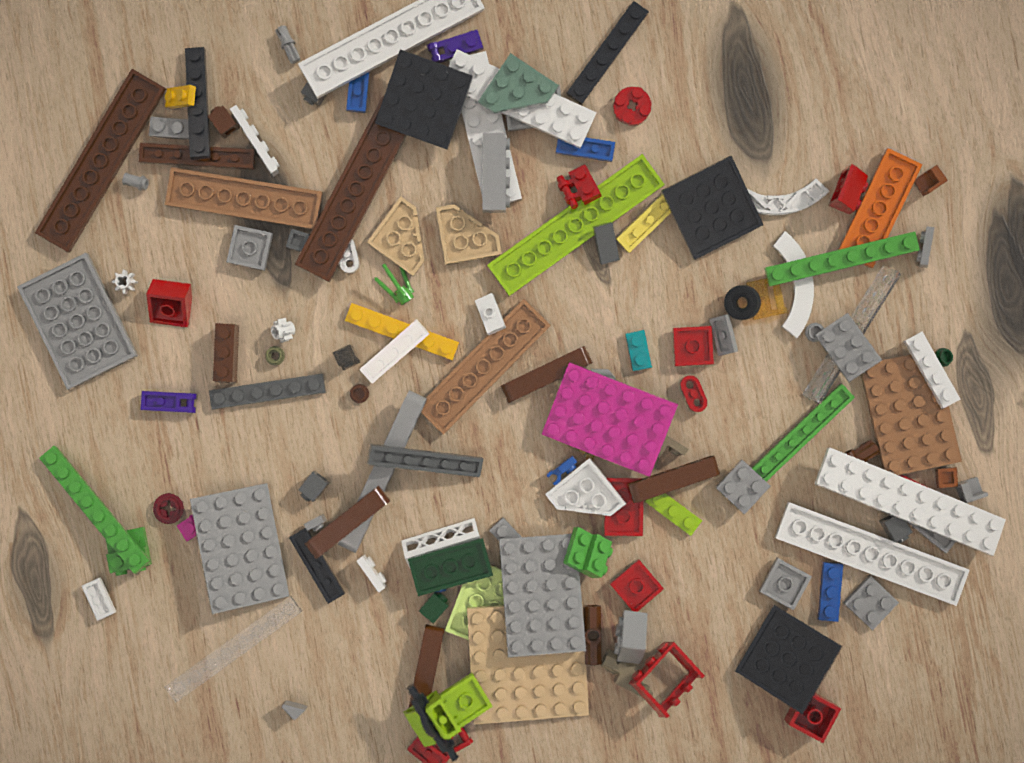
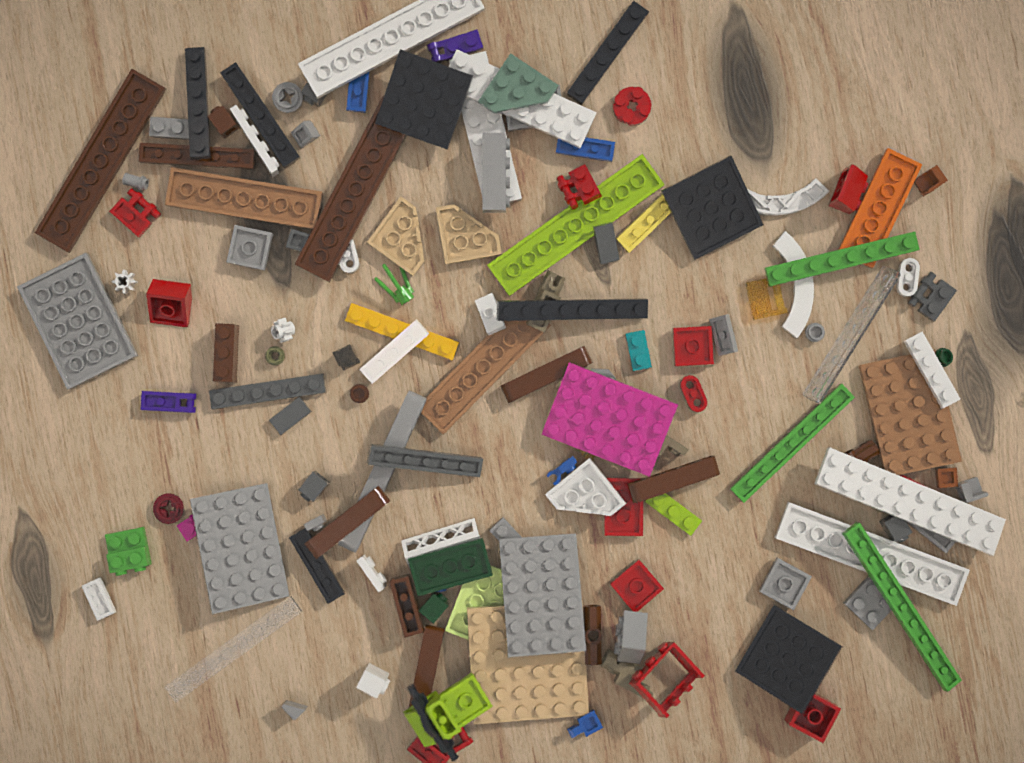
(95, 509): bright green plate -> none
(131, 217): none -> red plate
(180, 96): yellow plate -> none
(260, 115): none -> black plate
(279, 95): none -> light grey gear
(288, 44): light grey axle -> none
(290, 415): none -> dark grey tile
(305, 133): none -> light grey slope
(373, 681): none -> white brick
(407, 605): none -> reddish brown brick
(547, 292): none -> dark tan plate
(571, 309): none -> black plate
(588, 553): bright green plate -> none
(588, 724): none -> blue plate
(731, 302): black tyre -> none
(742, 486): light grey plate -> none
(830, 591): blue plate -> none
(848, 347): light grey plate -> none
(901, 606): none -> bright green plate
(909, 278): none -> white plate
(926, 239): light grey plate -> none
(937, 299): none -> dark grey plate

